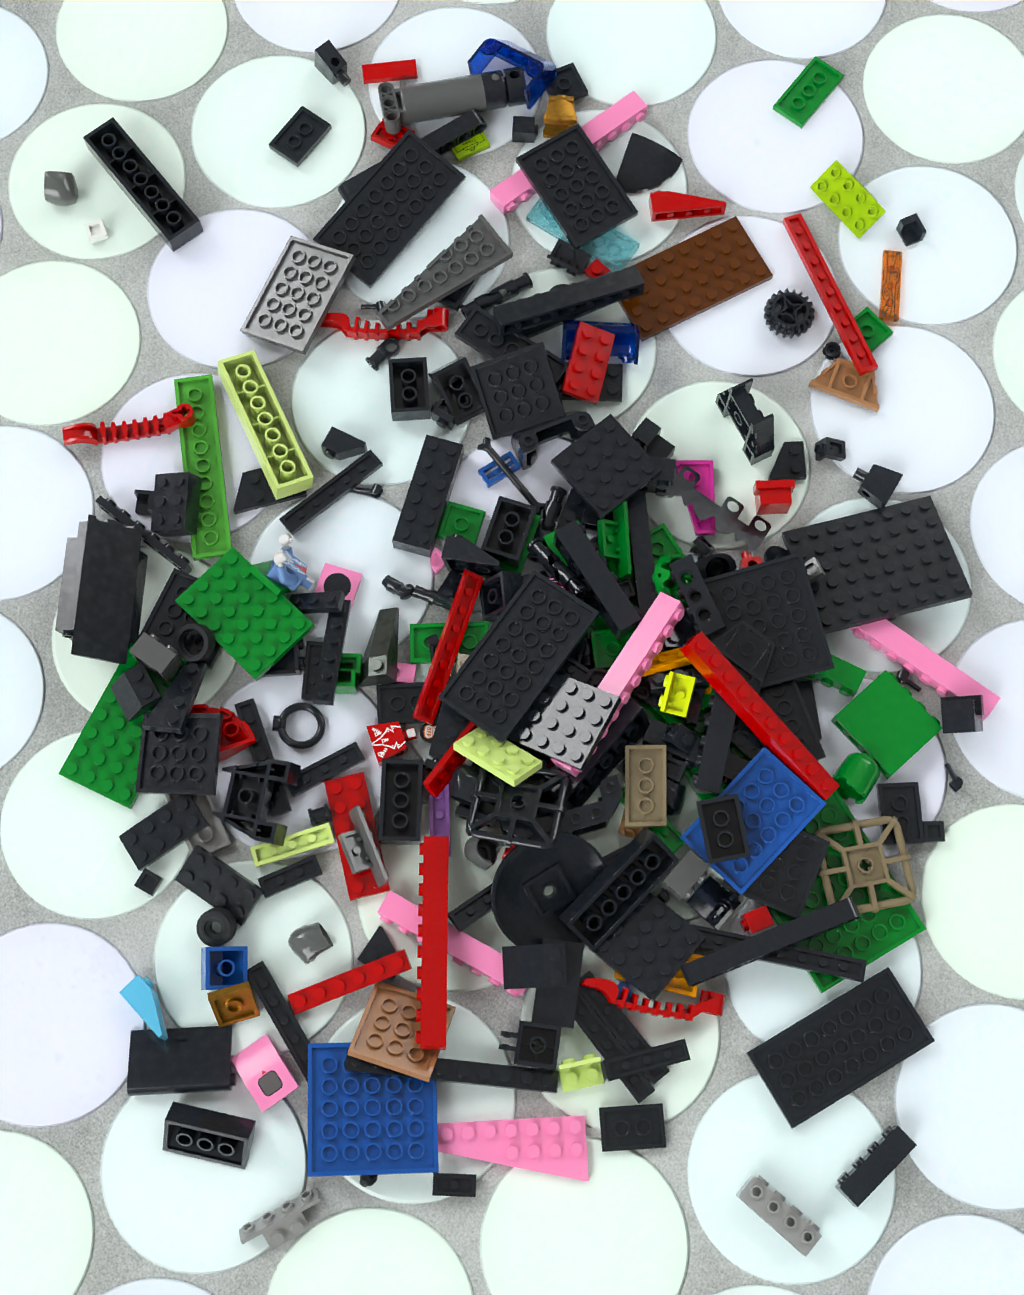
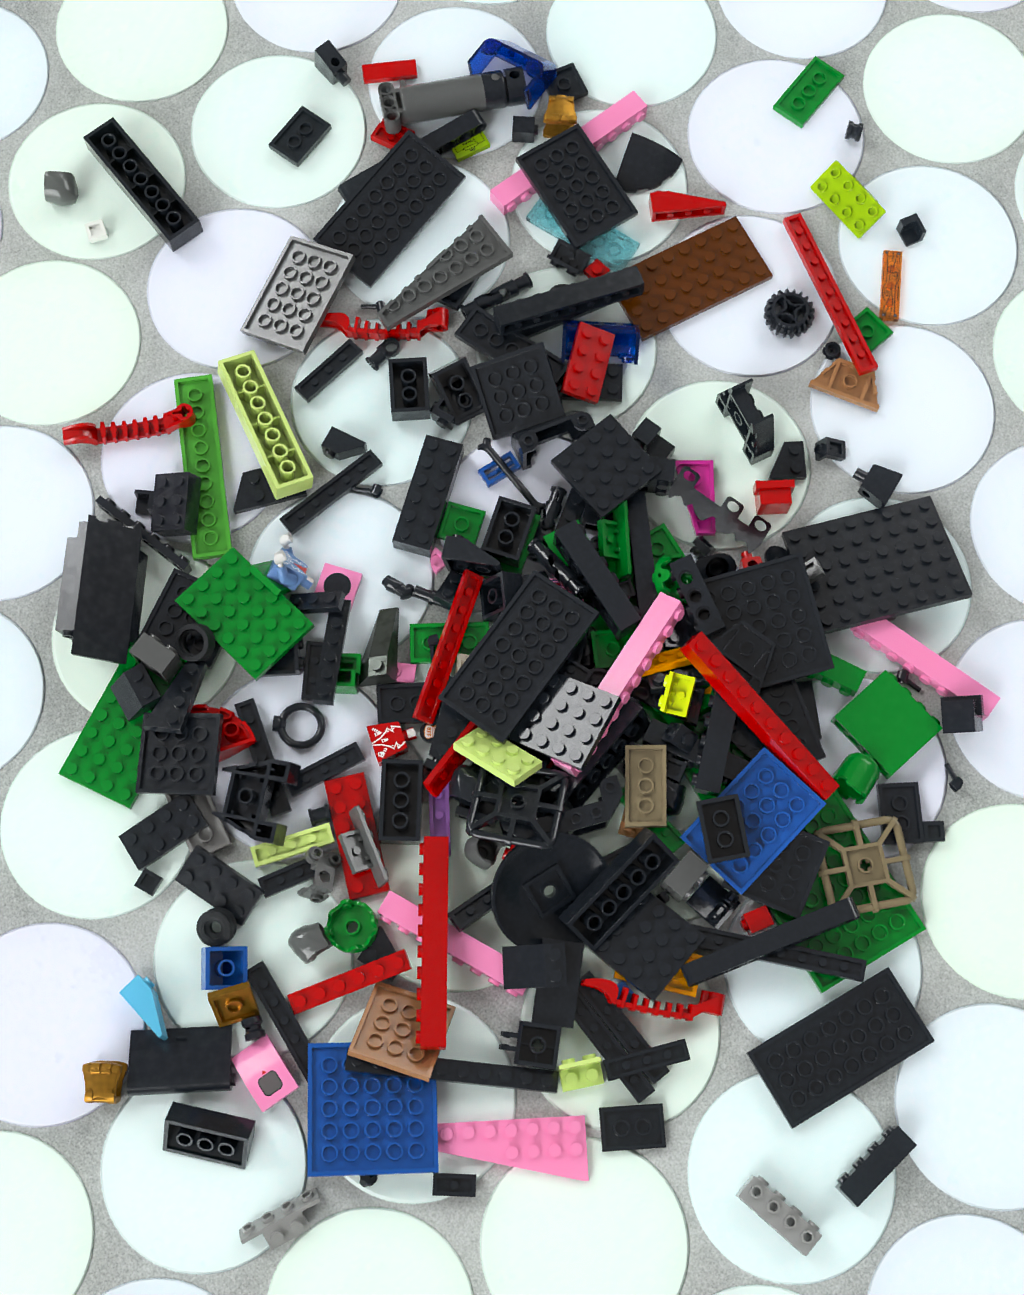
(104, 1081): none -> pearl gold piece
(253, 1028): none -> black wheel
(319, 890): none -> dark grey piece
(328, 370): none -> black plate
(339, 920): none -> green plate
(854, 131): none -> black wheel

